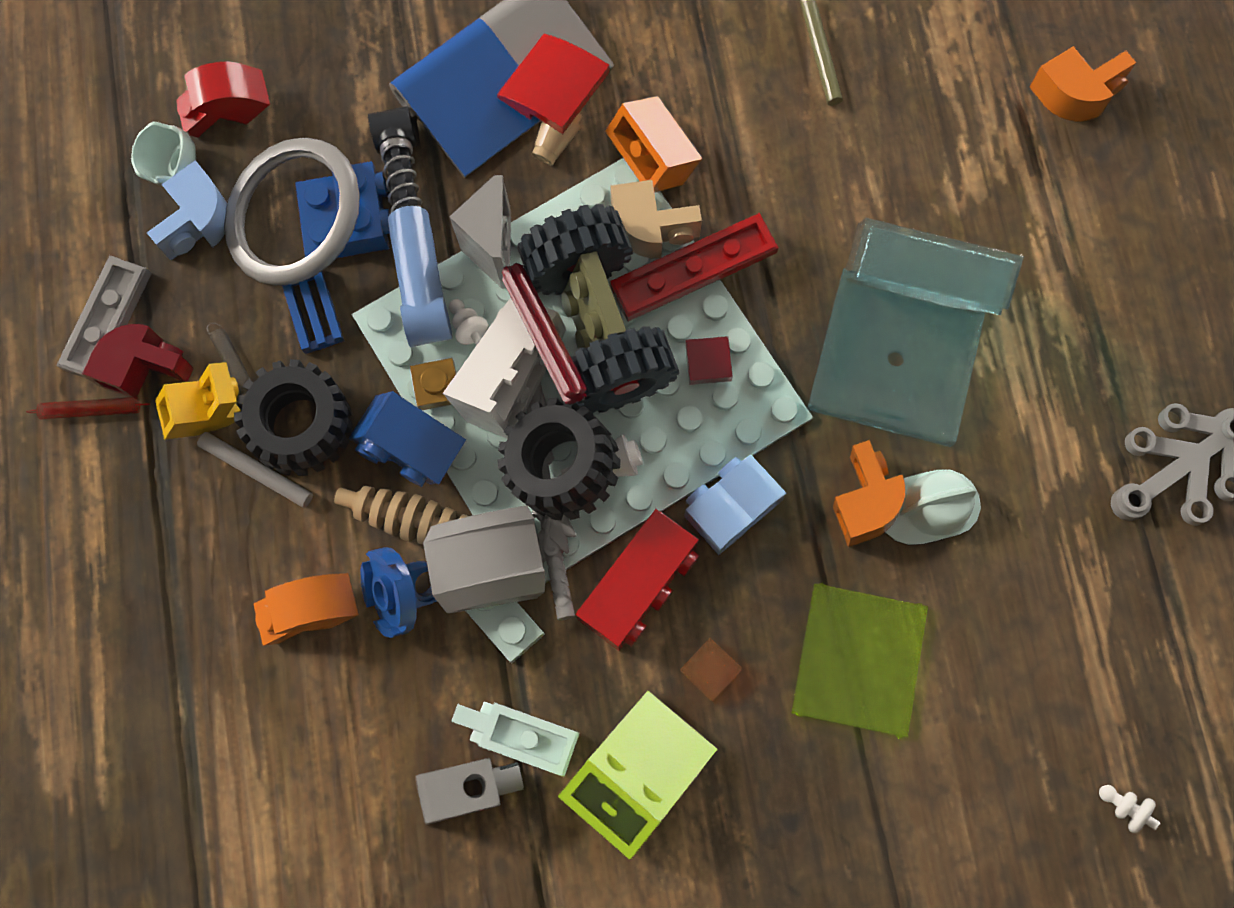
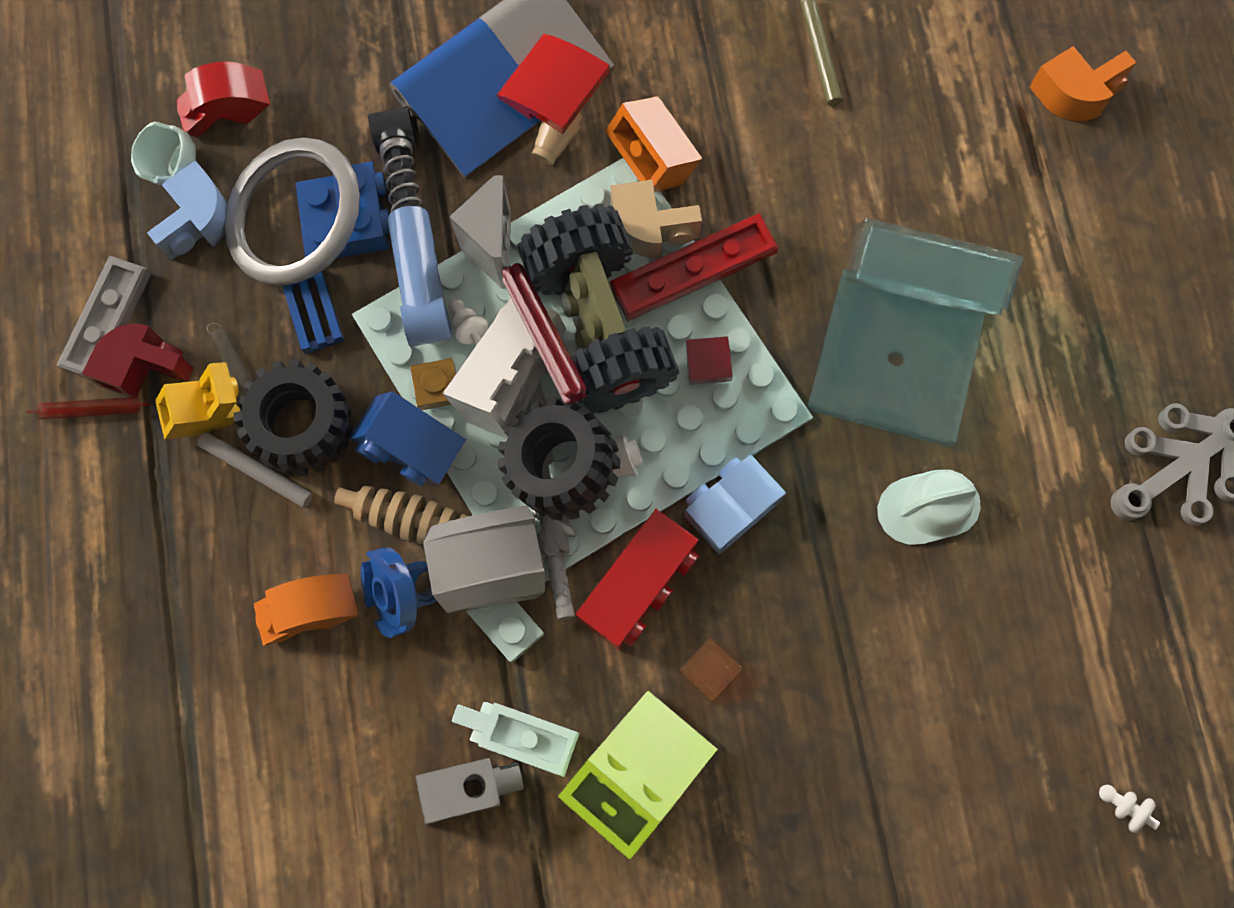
(860, 660): clear neon green piece -> none
(875, 506): orange brick -> none

